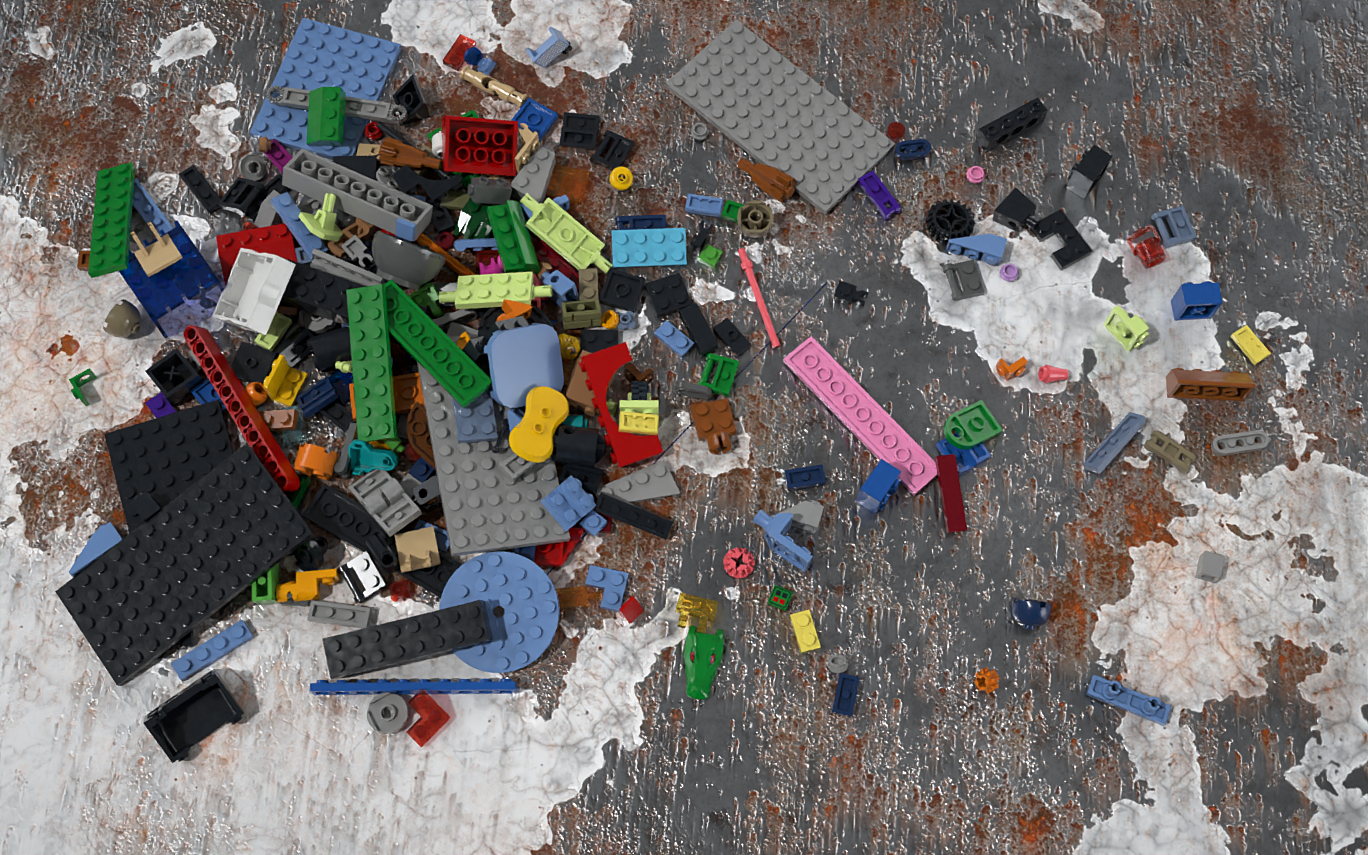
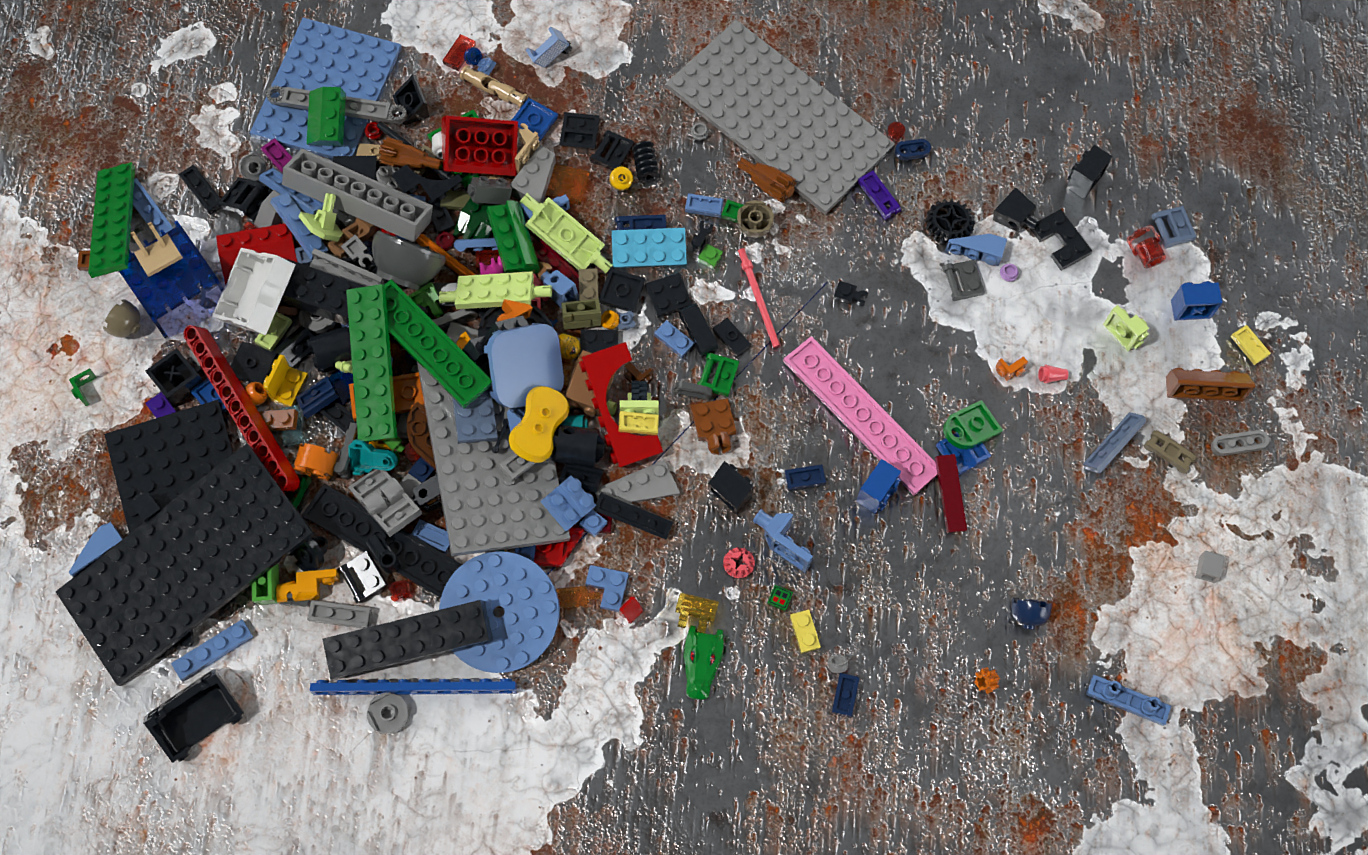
(264, 144): medium nougat plate -> none
(273, 180): none -> medium blue plate
(405, 229): medium blue tile -> none
(417, 549): tan plate -> none
(431, 717): clear red plate -> none
(645, 161): none -> black piece
(731, 487): none -> black slope
(806, 515): light grey slope -> none
(975, 174): bright pink plate -> none
(1011, 125): black brick -> none

